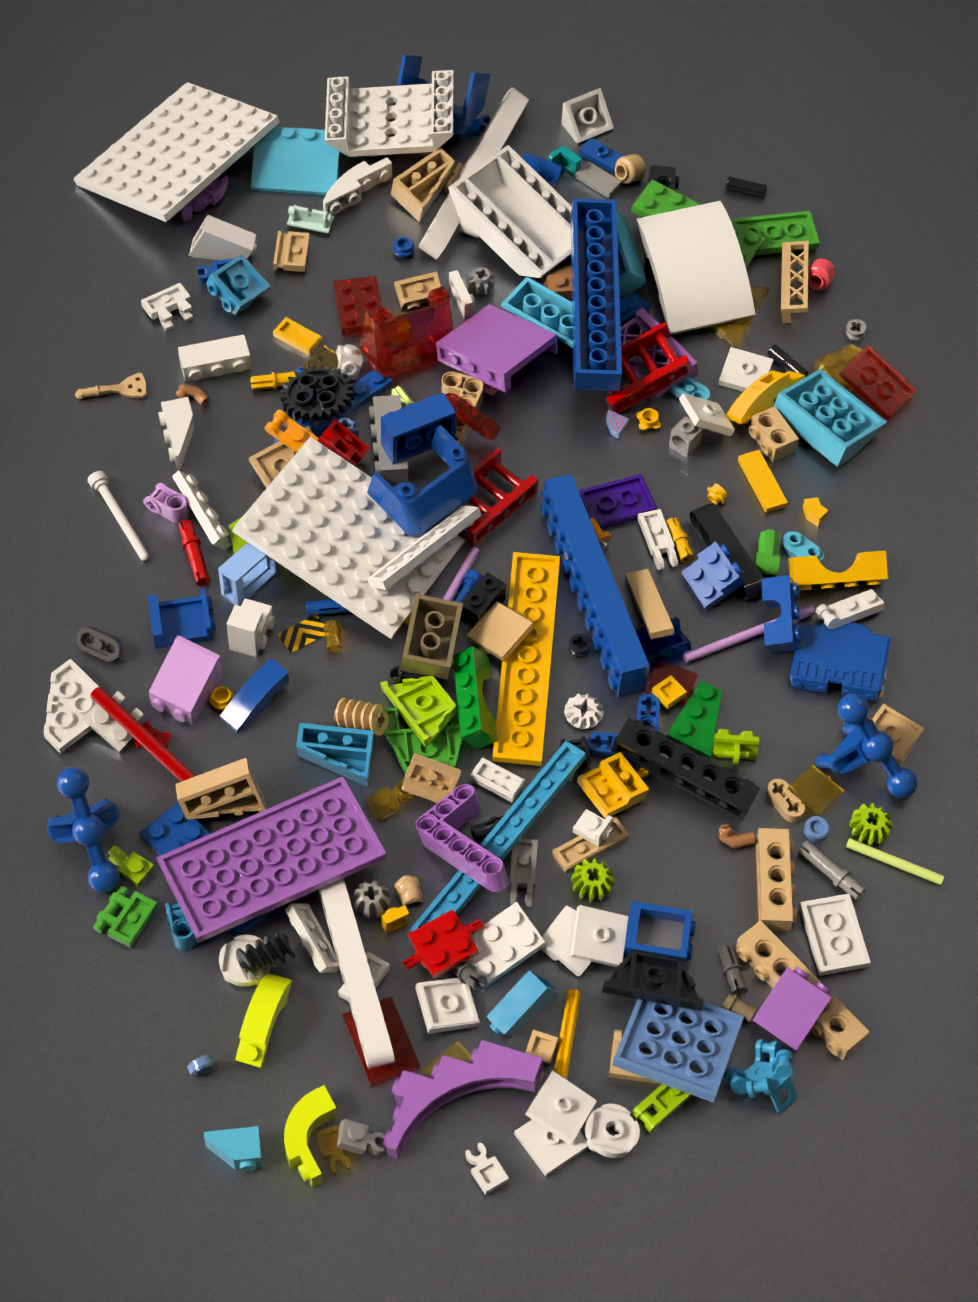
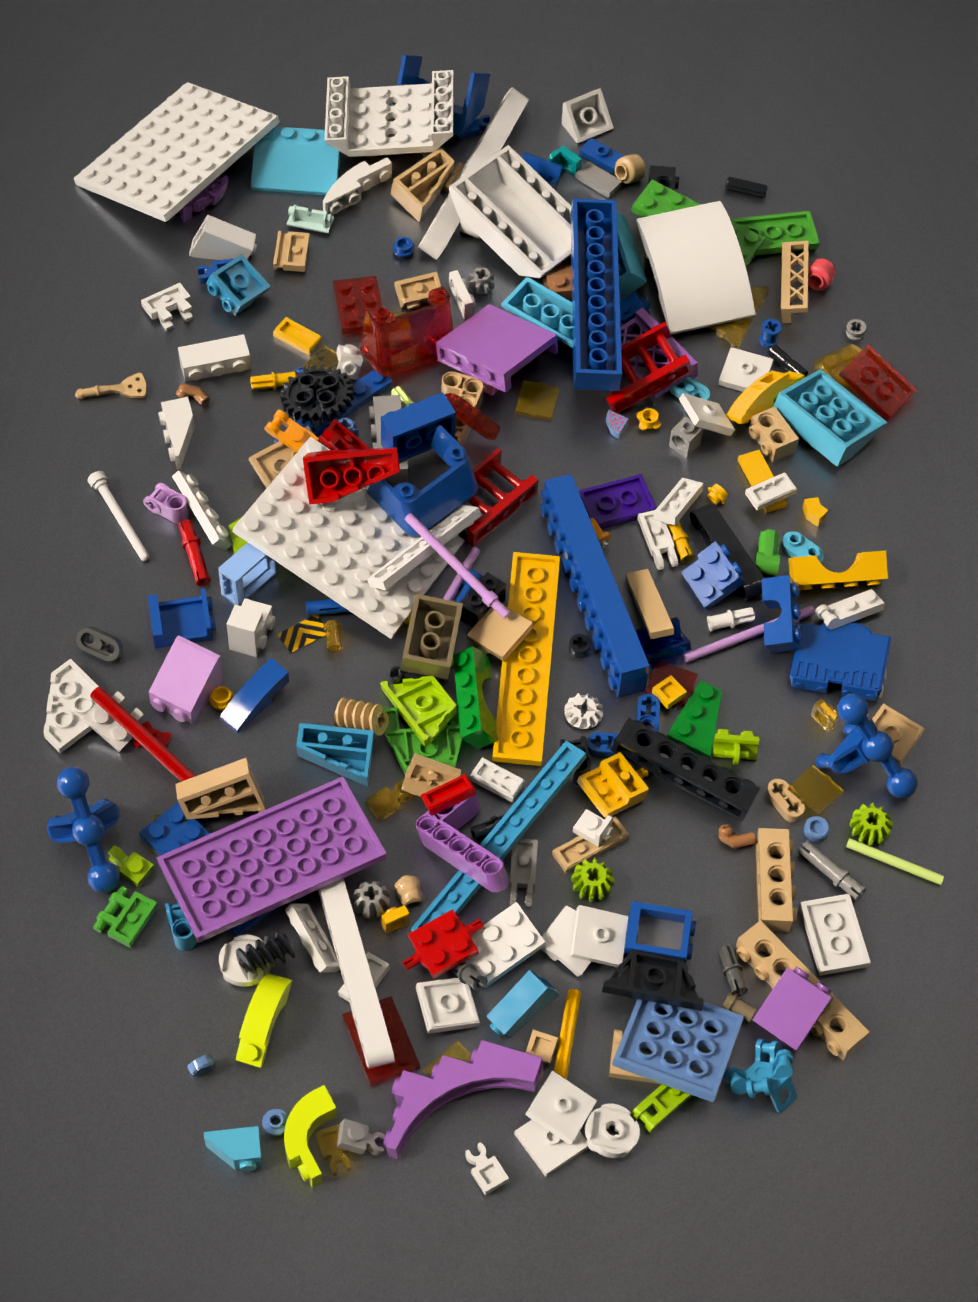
(274, 1130): none -> medium blue plate
(343, 472): none -> red wedge
(448, 794): none -> red tile
(488, 597): none -> lavender bar
(537, 400): none -> clear yellow piece
(678, 501): none -> white plate
(730, 618): none -> white axle
(771, 491): none -> white plate
(772, 332): none -> blue bush
(824, 715): none -> clear yellow plate

